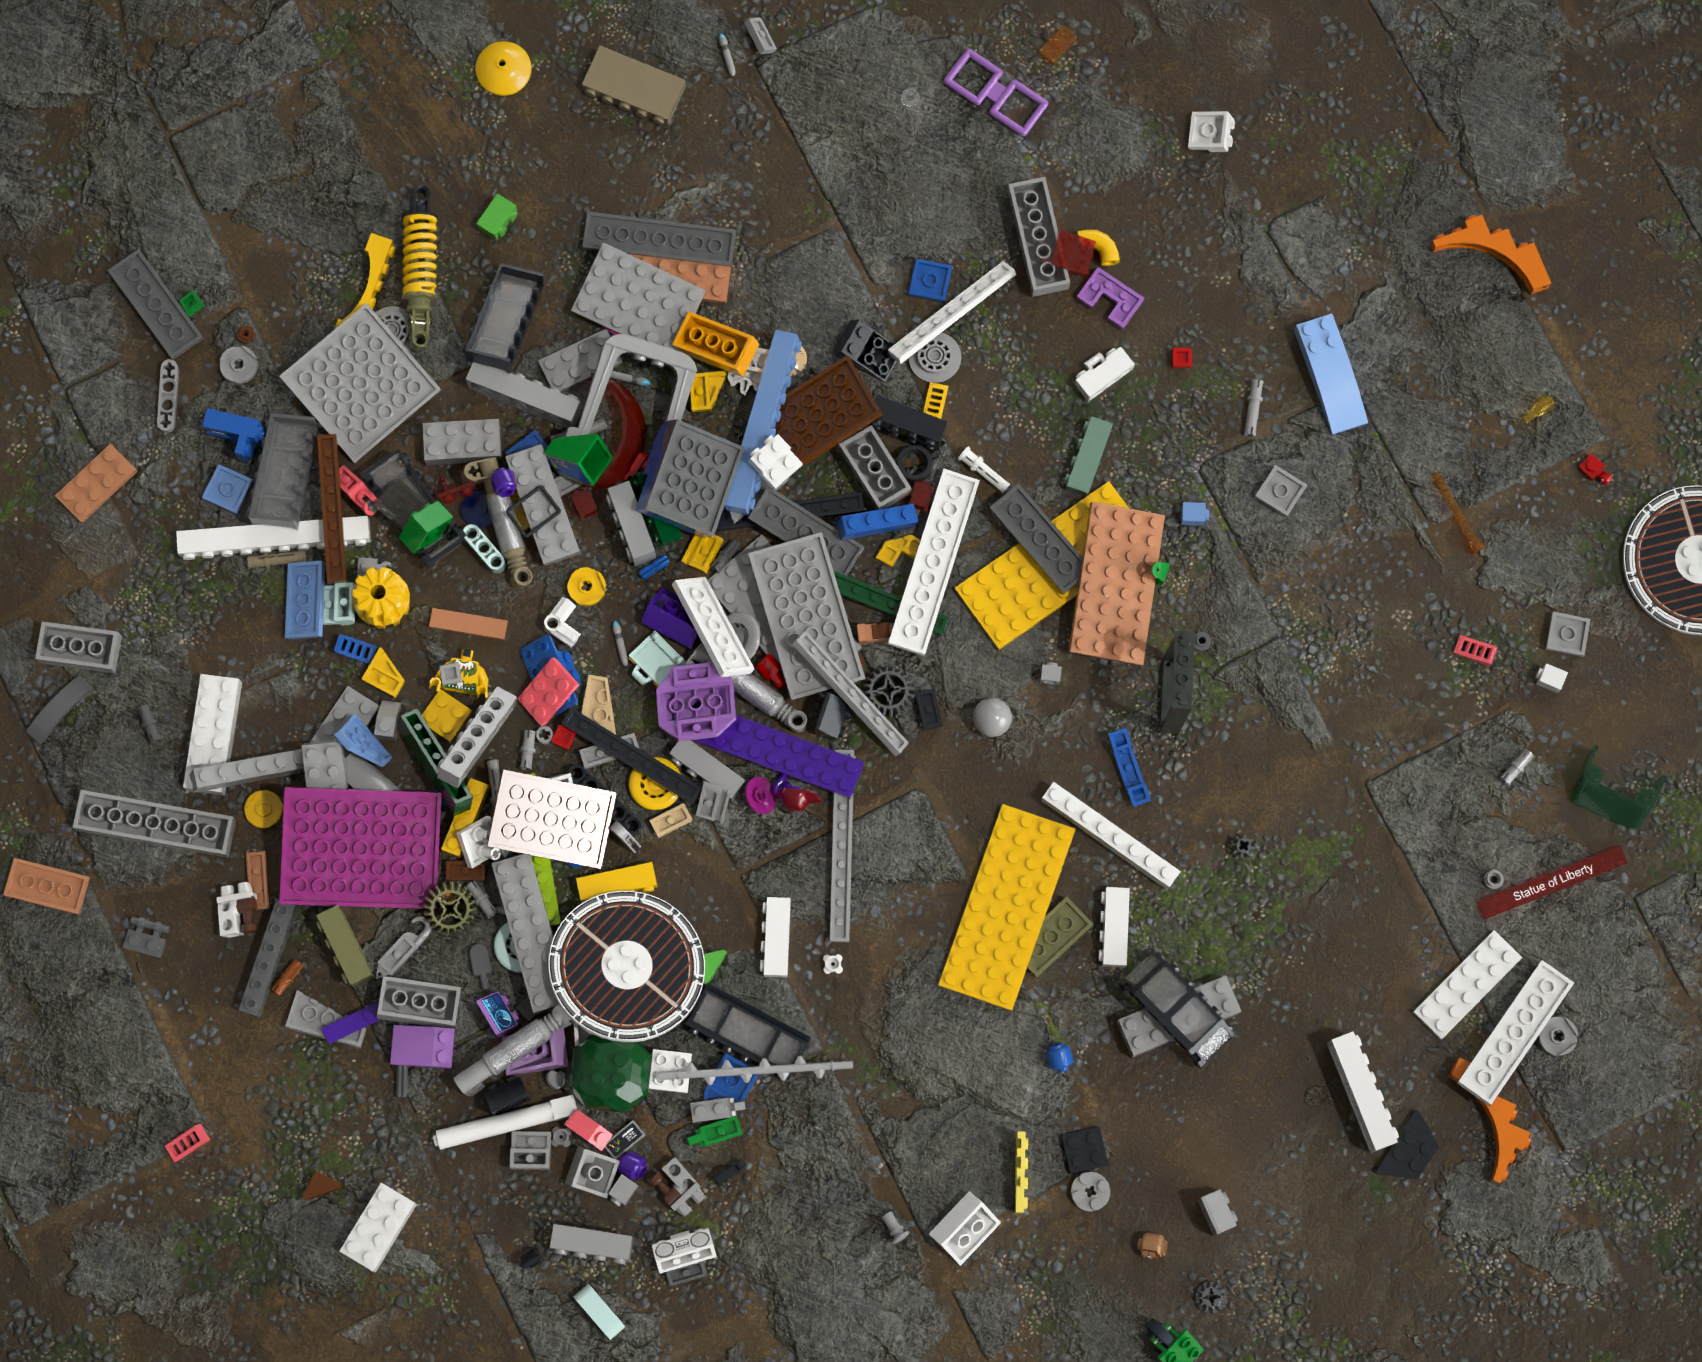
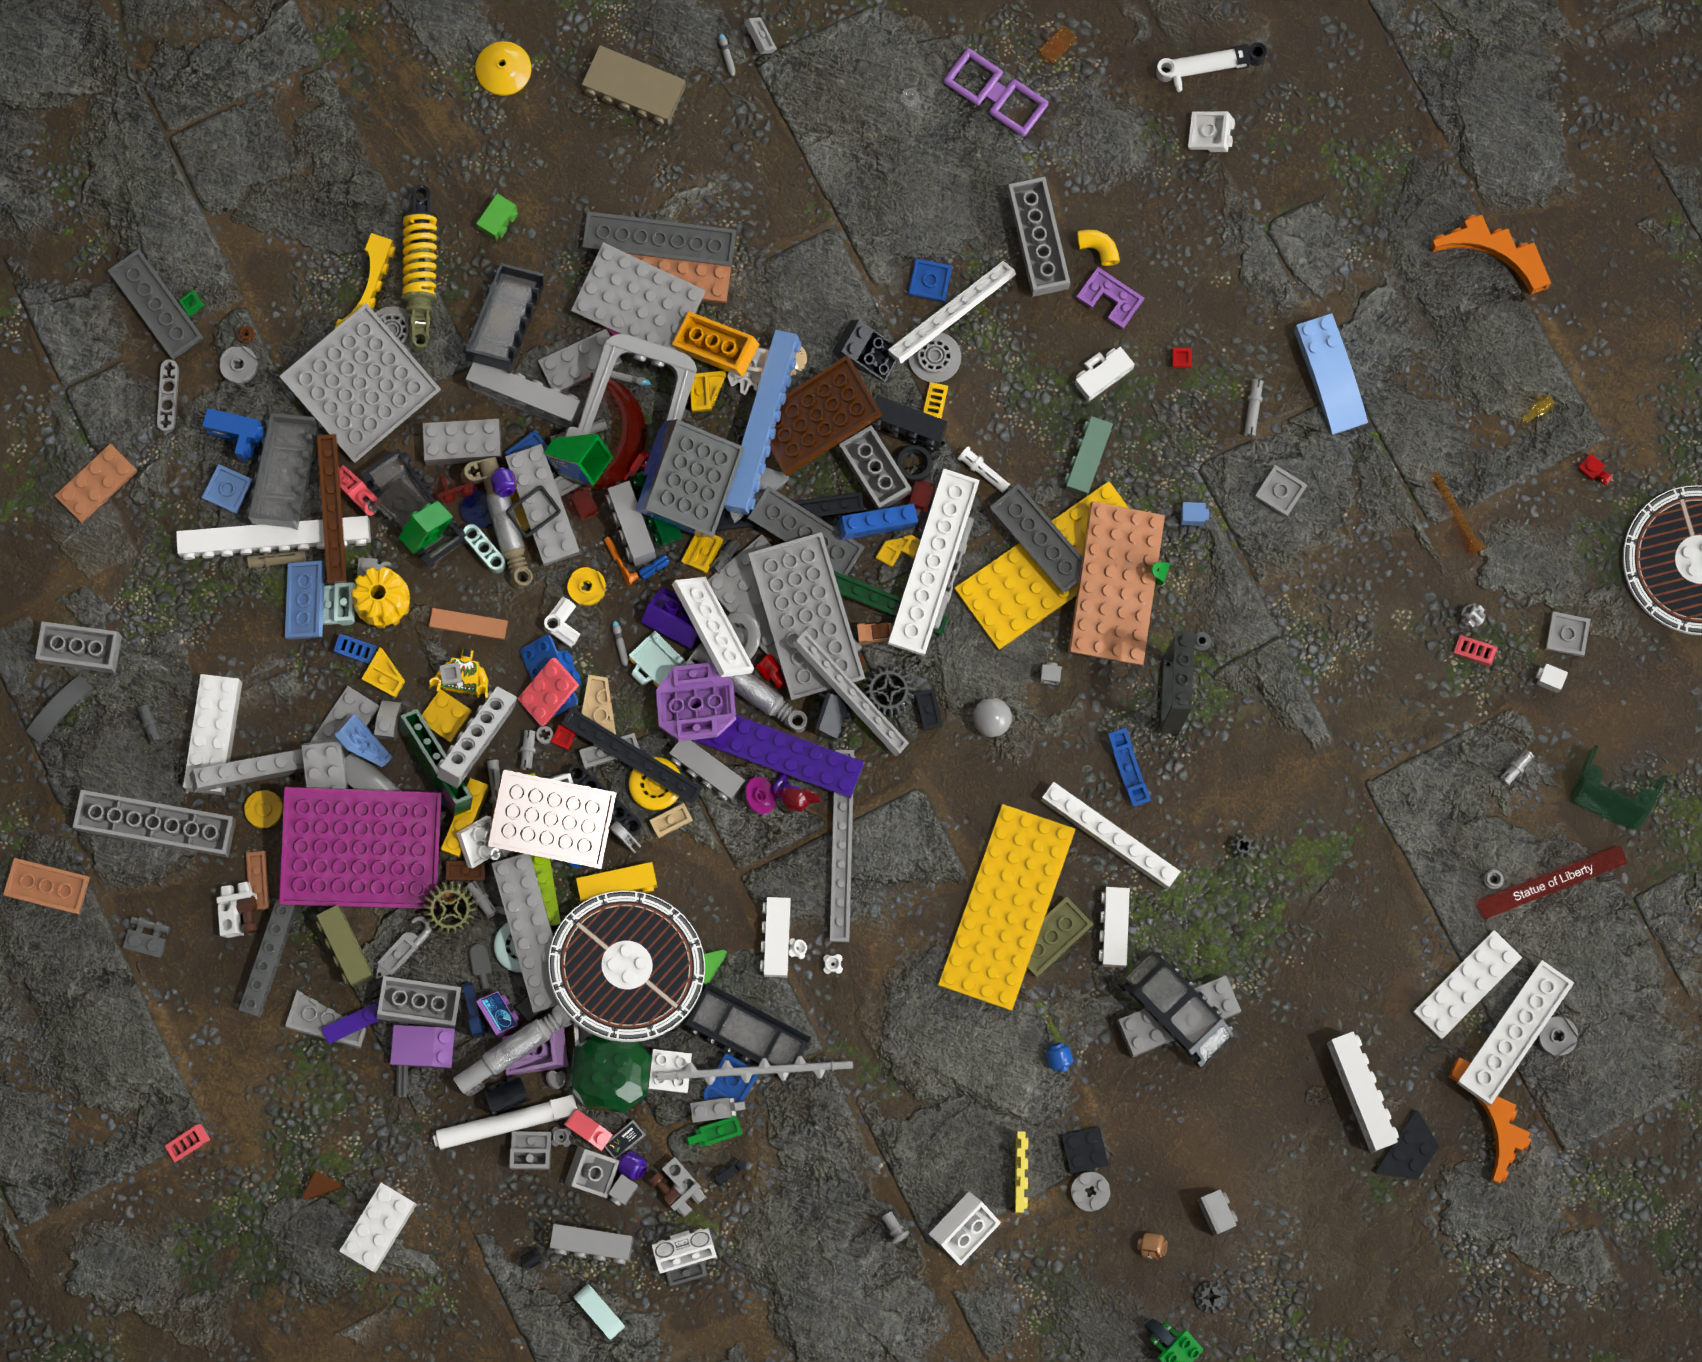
(287, 977): dark orange axle -> none
(475, 1019): none -> dark blue beam
(628, 577): none -> orange piece
(713, 802): light grey plate -> none
(774, 461): white plate -> none
(801, 948): none -> white plate
(961, 551): none -> light grey piece
(1073, 253): clear red plate -> none
(1237, 57): none -> white piece
(1473, 615): none -> light grey gear

